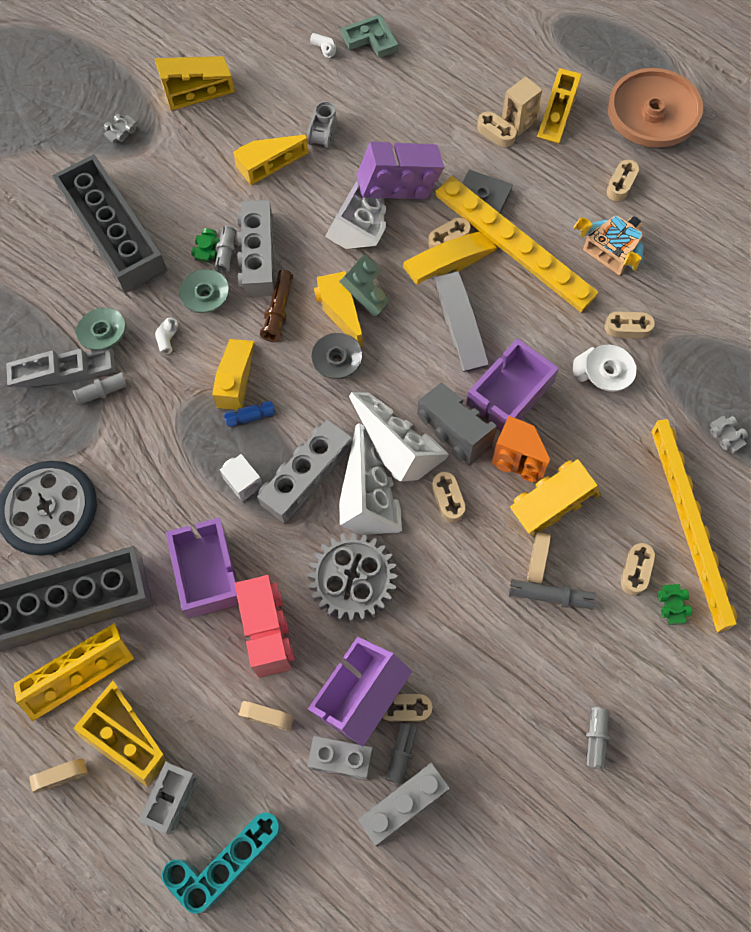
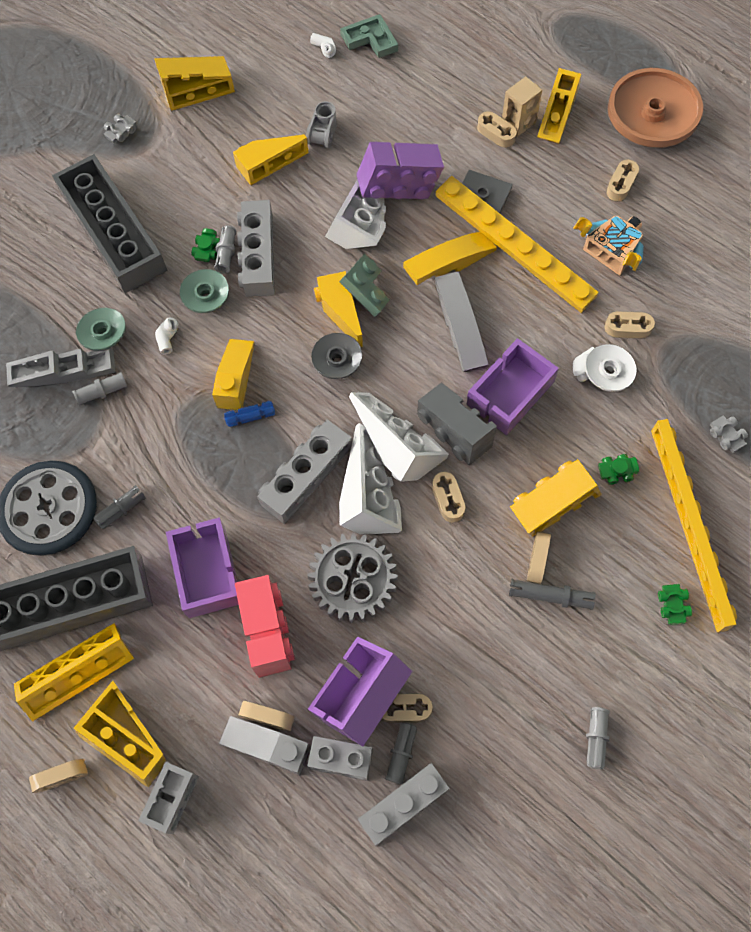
(118, 507): none -> dark grey axle
(229, 857): teal beam -> none
(241, 477): white brick -> none
(265, 745): none -> slope
(276, 315): reddish brown pin -> none
(447, 231): tan beam -> none
(521, 451): orange slope -> none
(619, 467): none -> green piece
(643, 570): tan beam -> none

